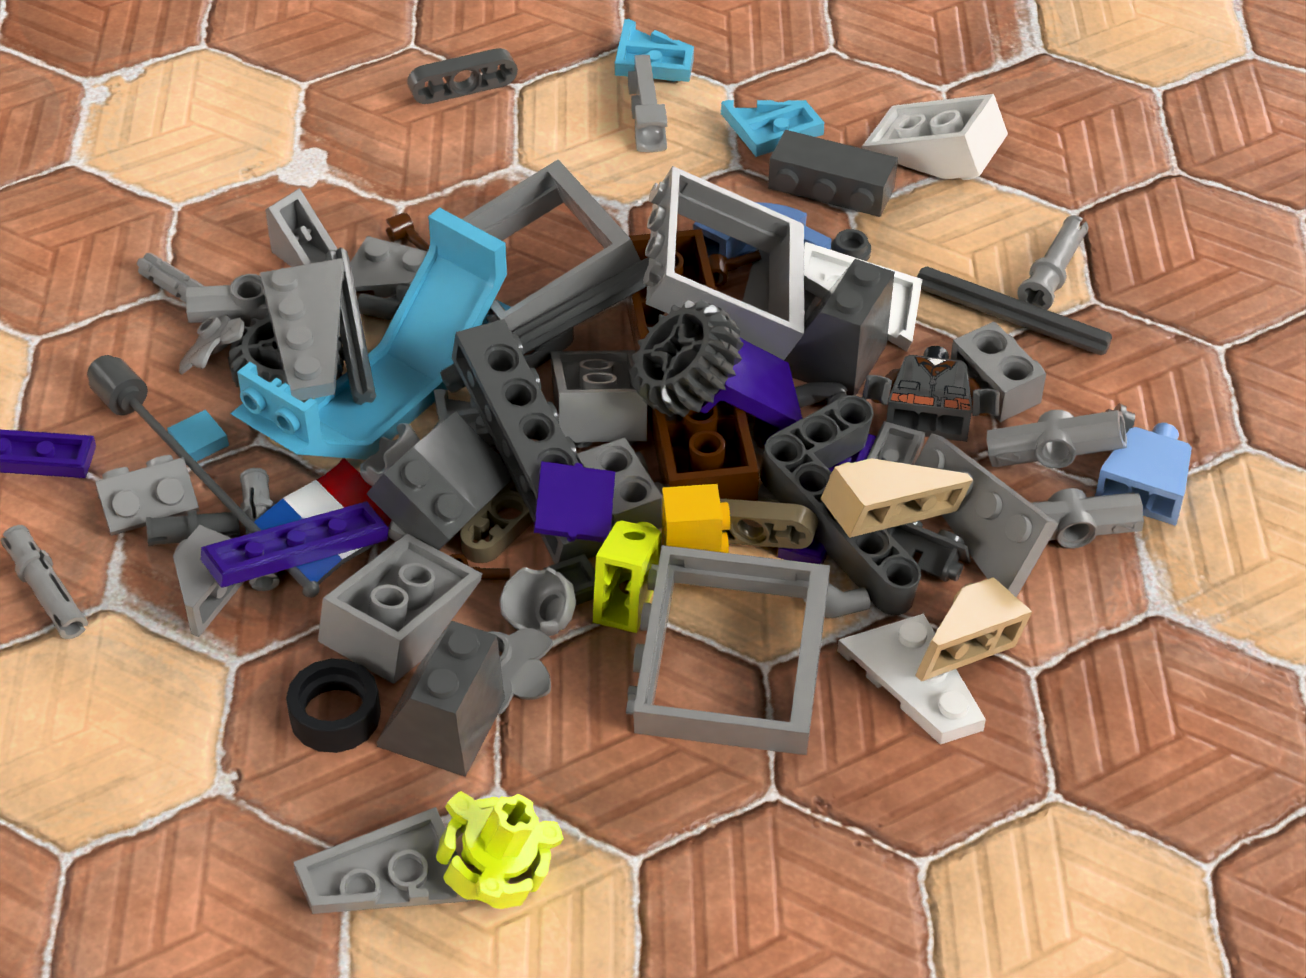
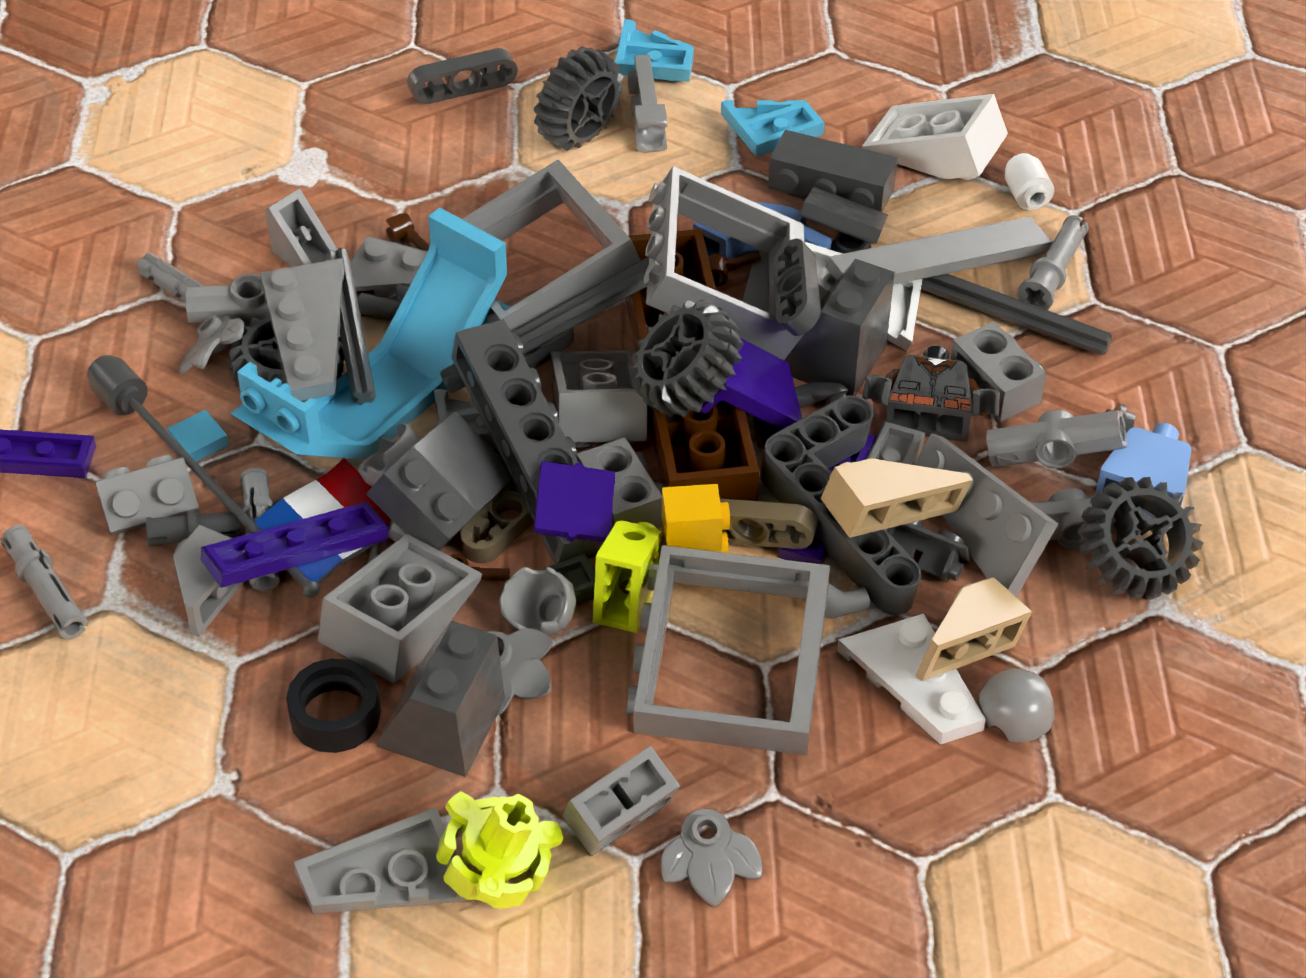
(578, 98): none -> dark grey gear
(620, 800): none -> light grey brick
(710, 862): none -> light grey plate
(796, 287): none -> dark grey beam
(843, 215): none -> dark grey tile
(951, 251): none -> light grey tile
(1017, 704): none -> light grey hair
(1028, 181): none -> white brick
(1121, 503): none -> dark grey gear

